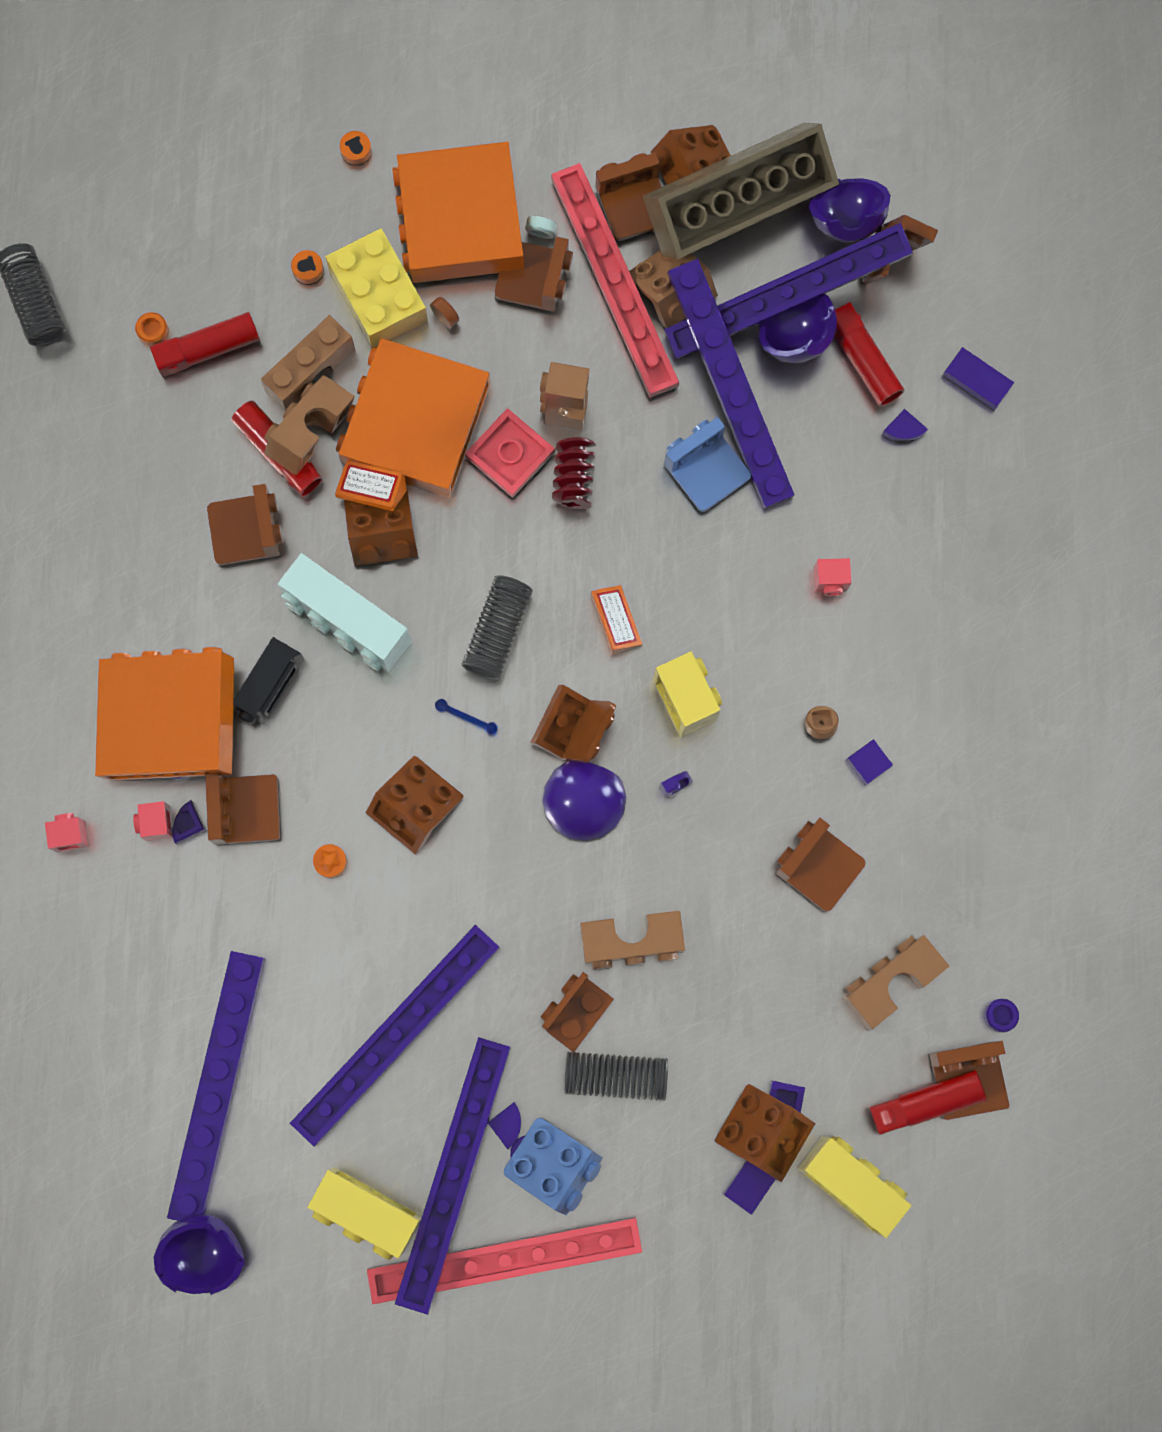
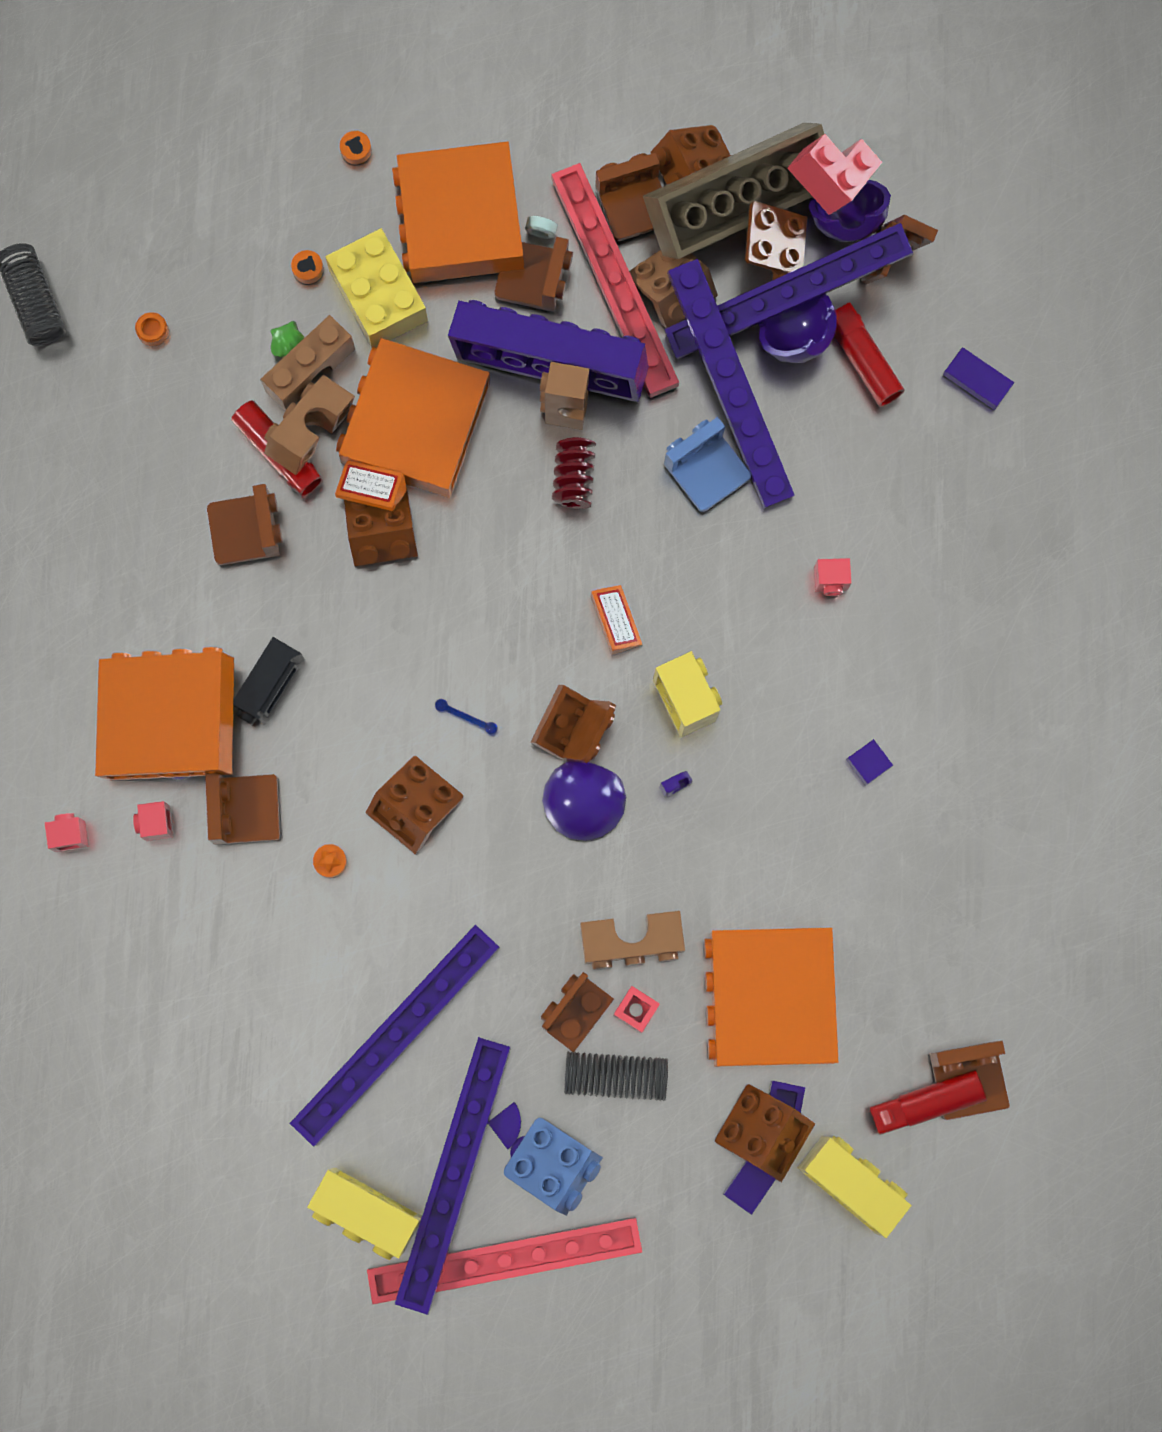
(187, 823): dark purple tile -> none
(198, 1255): dark purple cylinder -> none
(209, 342): red piece -> none
(216, 1086): dark purple plate -> none
(285, 339): none -> bright green animal
(345, 613): light aqua brick -> none
(444, 312): dark orange tile -> none
(474, 662): dark grey piece -> none
(510, 452): coral plate -> none
(531, 343): none -> dark purple brick
(648, 1006): none -> coral plate
(771, 997): none -> orange brick
(775, 239): none -> bracket
(820, 865): dark orange bracket -> none
(821, 722): medium nougat tile -> none
(834, 175): none -> coral brick
(870, 997): medium nougat arch -> none
(905, 428): dark purple tile -> none
(1001, 1015): dark purple tile -> none

